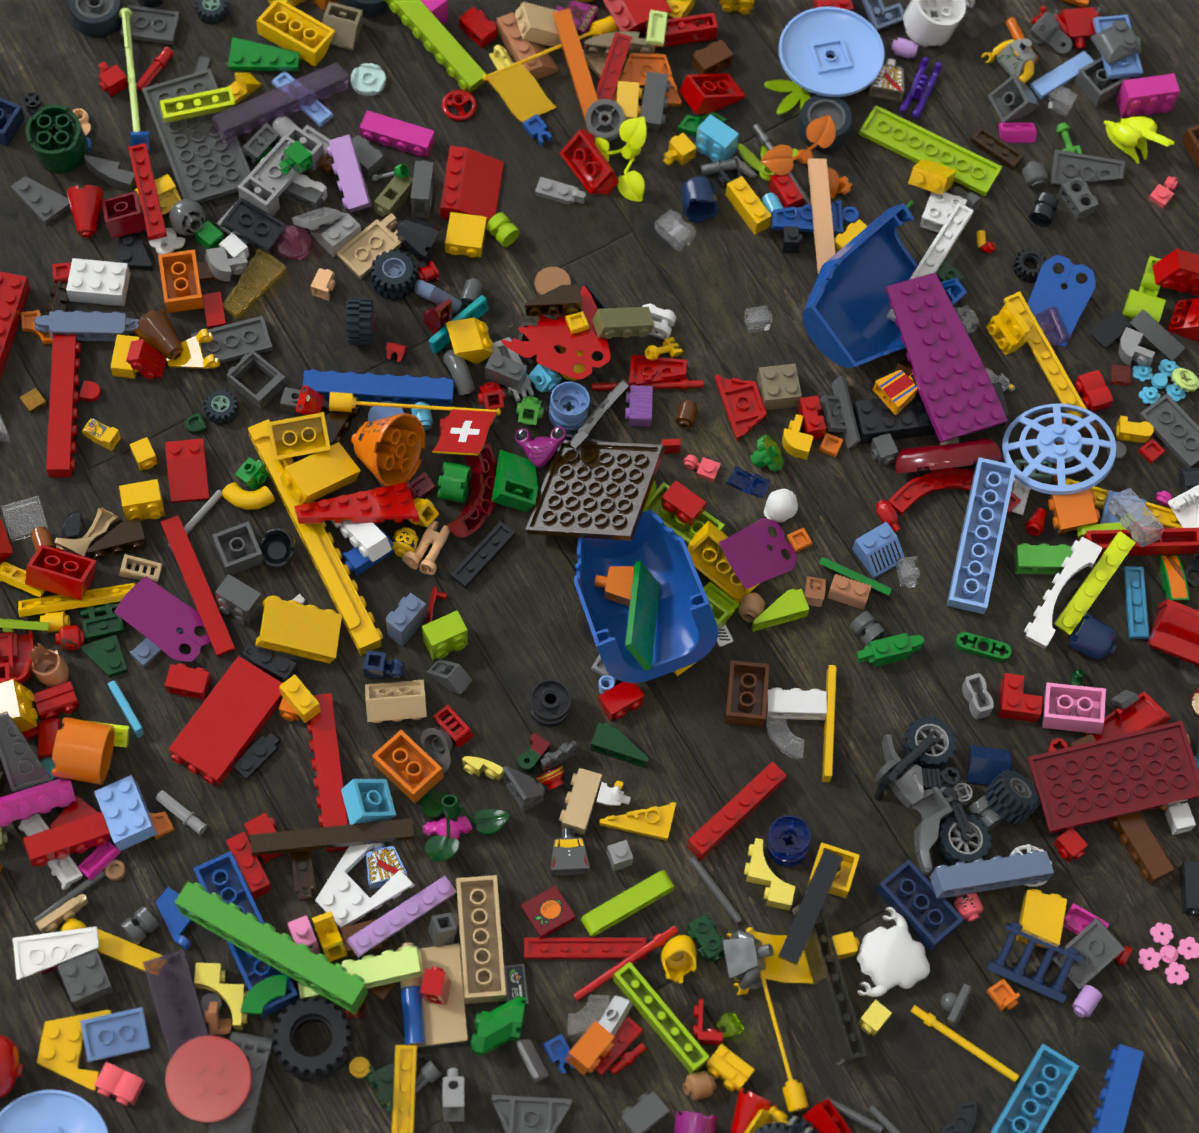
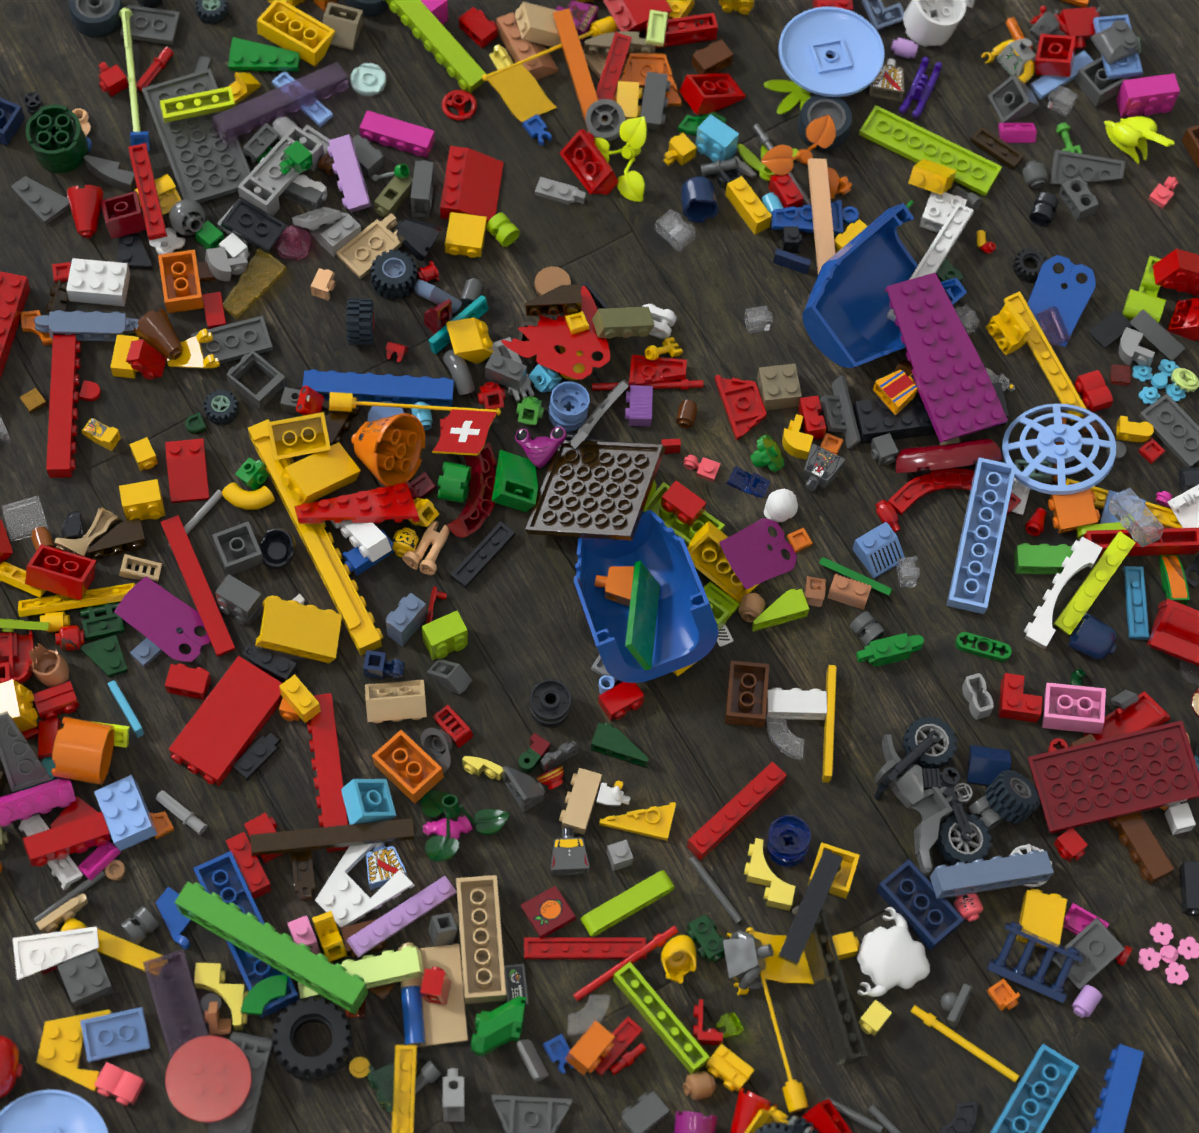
(615, 1014): plate -> none
(791, 261): none -> dark blue tile
(821, 468): none -> dark grey torso
(1055, 55): none -> red brick

